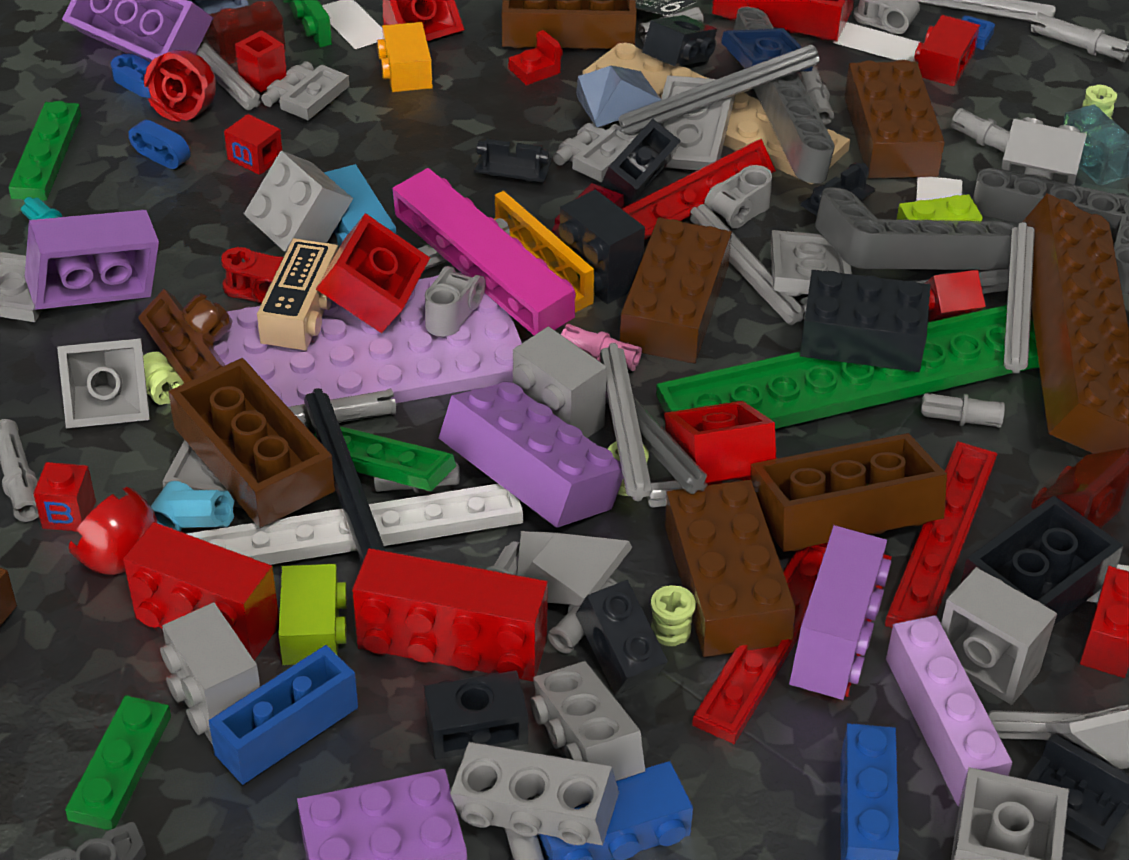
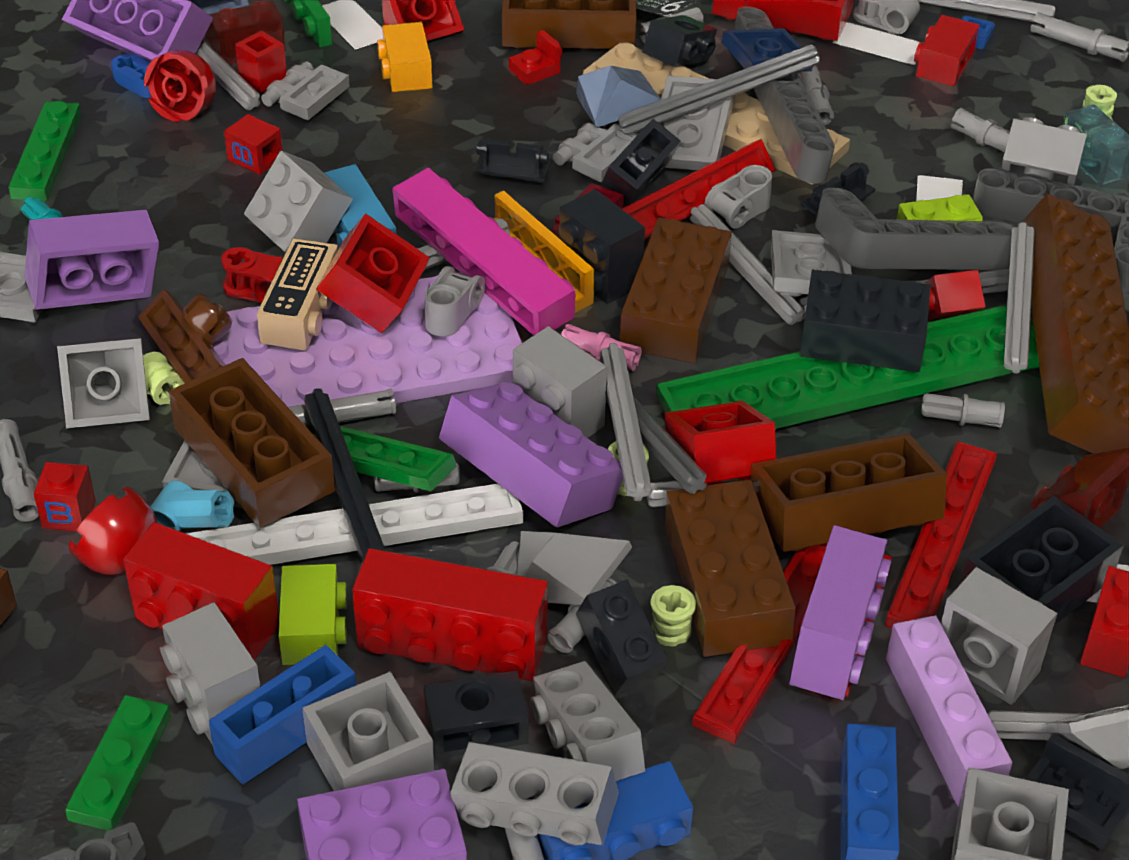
(159, 144): blue beam -> none
(367, 735): none -> light grey brick
(893, 119): reddish brown brick -> none

